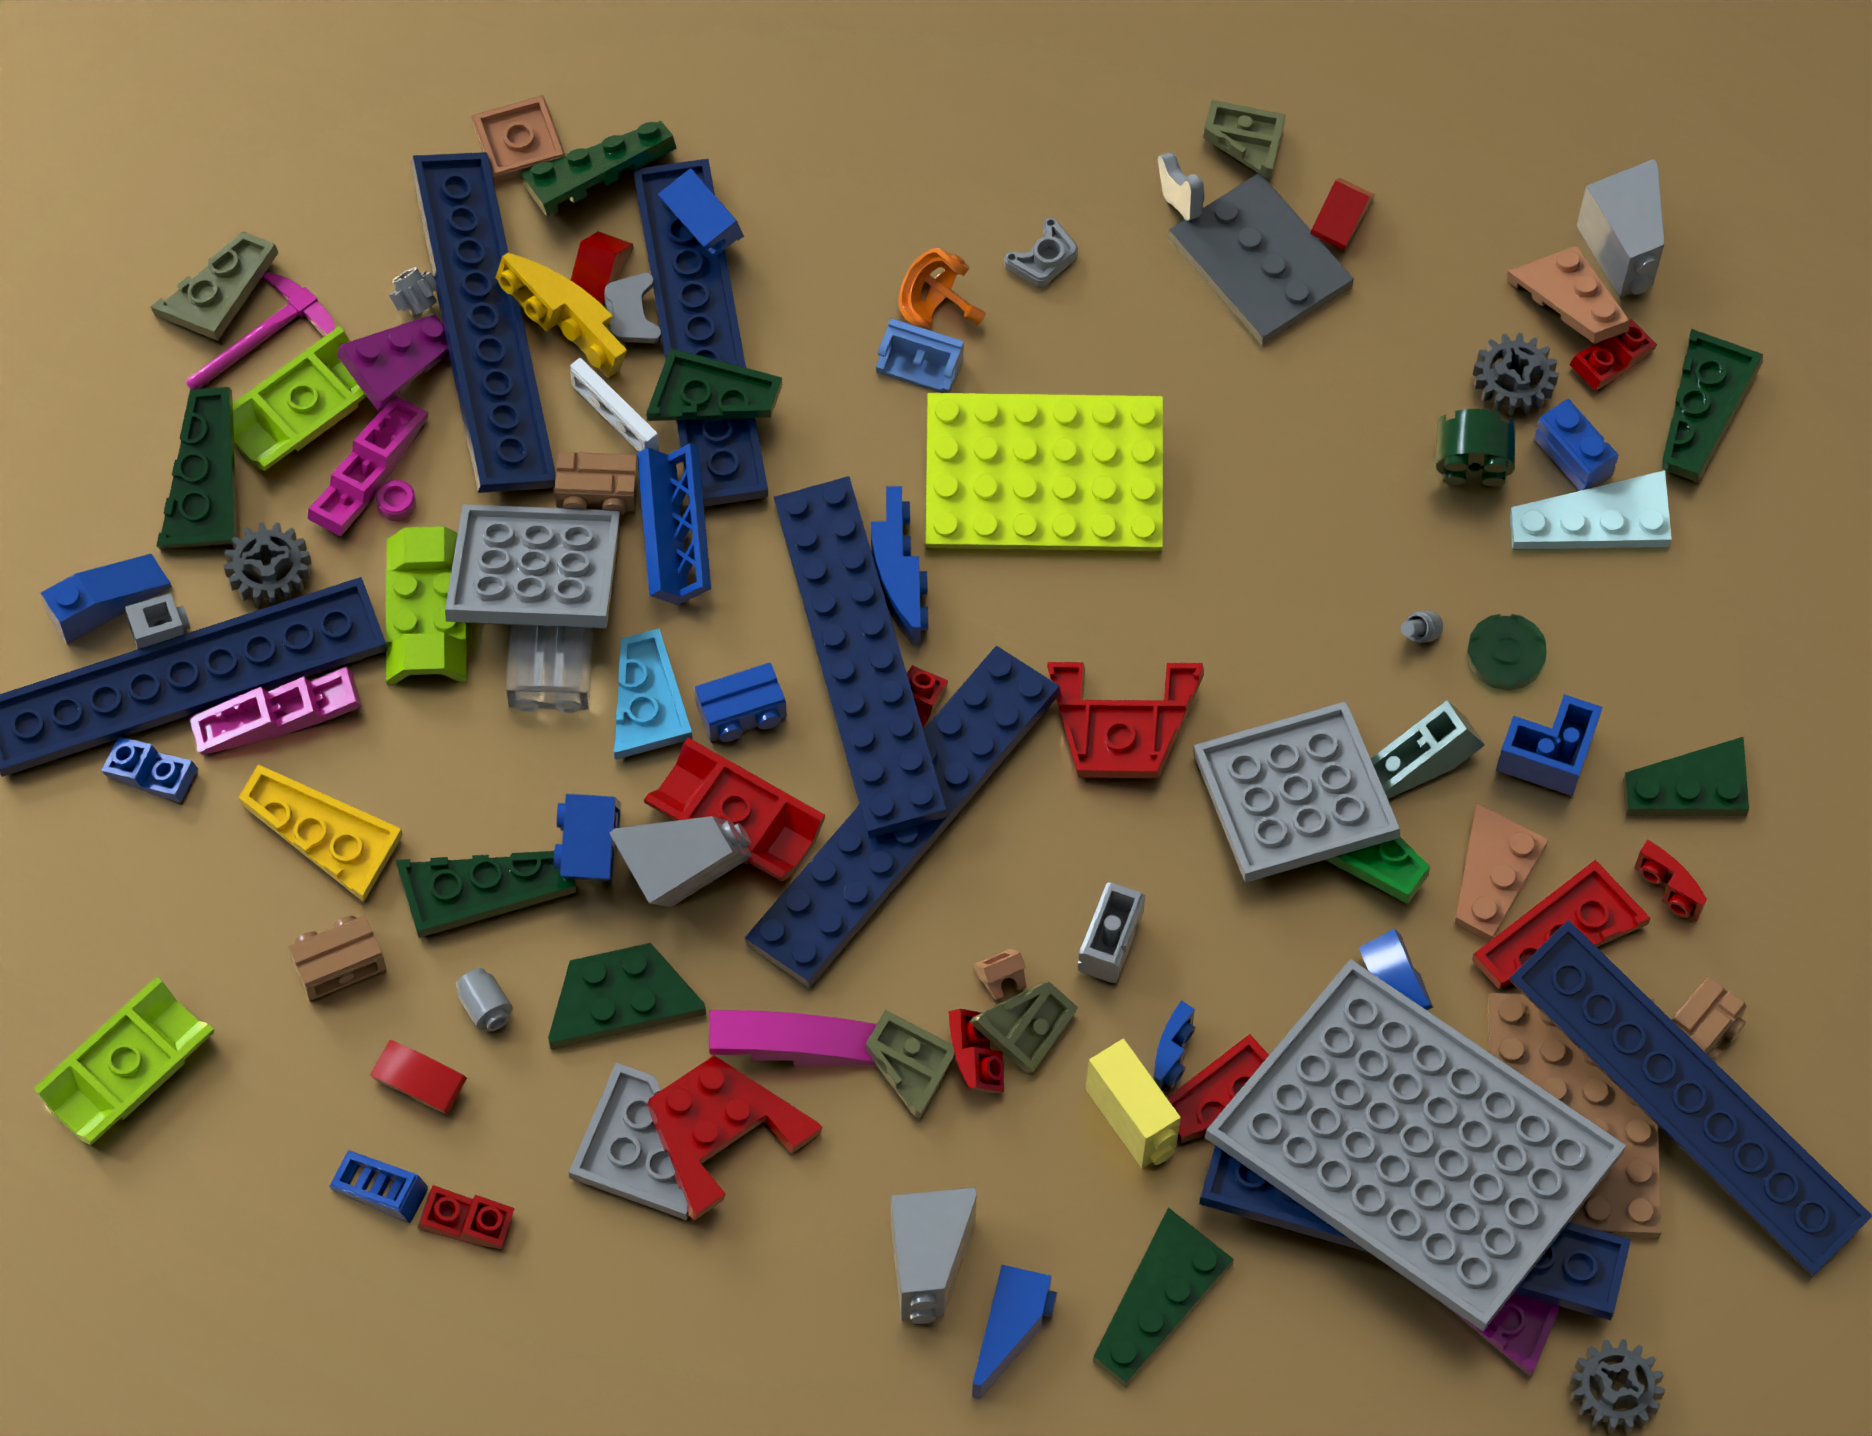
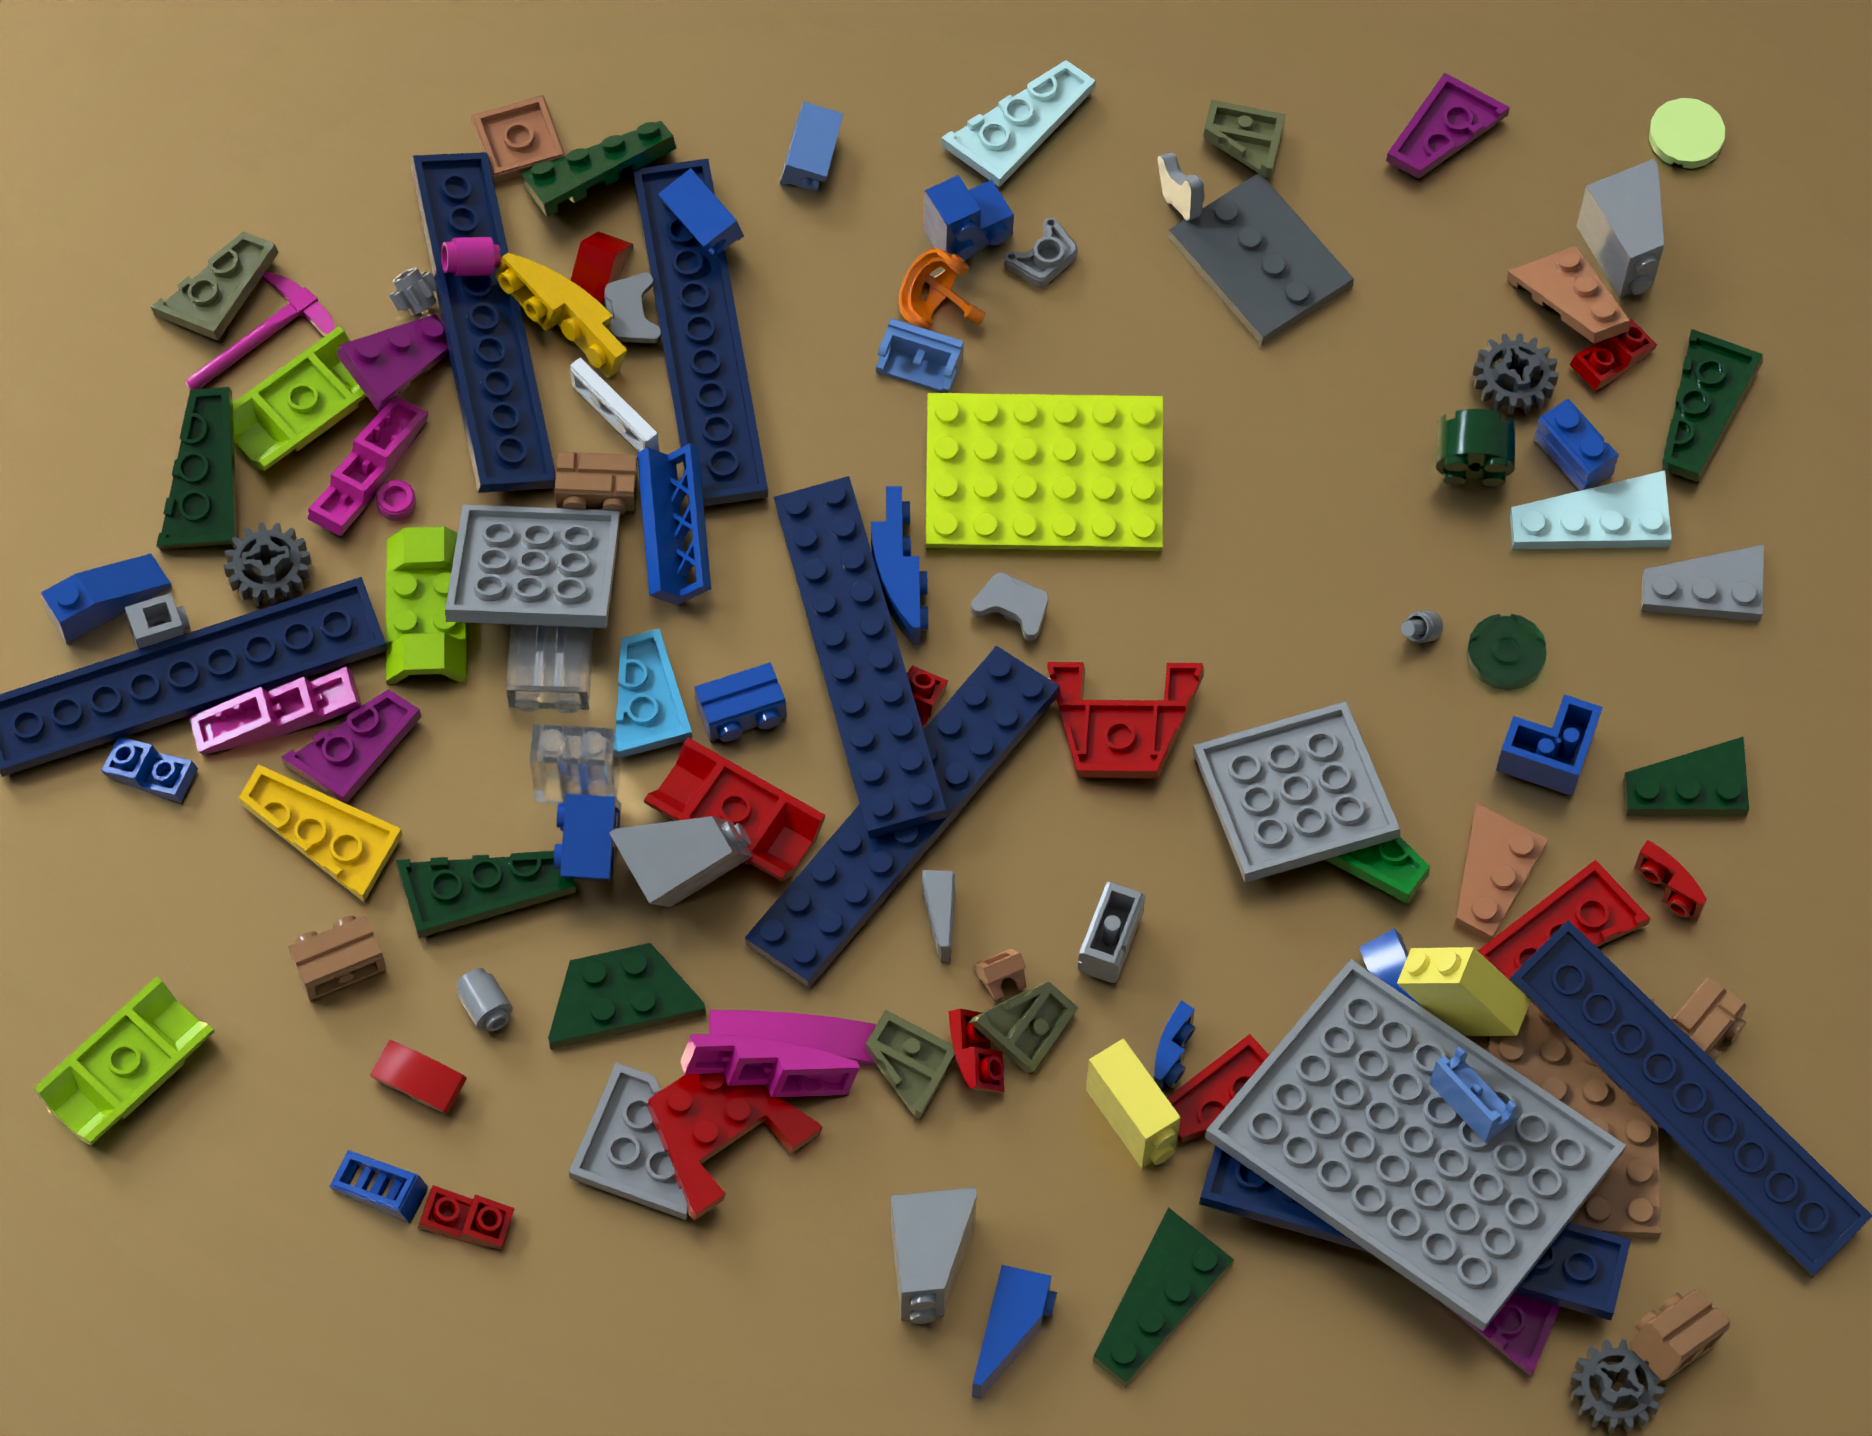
(353, 750): none -> magenta wing
(470, 256): none -> dark pink brick
(573, 762): none -> clear brick
(711, 389): dark green wing -> none
(780, 1065): none -> dark pink slope
(811, 146): none -> medium blue hinge
(939, 898): none -> light grey slope
(964, 218): none -> blue brick
(1014, 601): none -> light grey piece
(1019, 124): none -> light aqua wing
(1341, 213): red slope -> none
(1426, 750): sand green slope -> none
(1443, 125): none -> magenta wing
(1464, 991): none -> light yellow brick
(1471, 1096): none -> medium blue hinge
(1679, 1333): none -> medium nougat brick
(1687, 132): none -> yellowish green tile
(1708, 586): none -> light grey wing

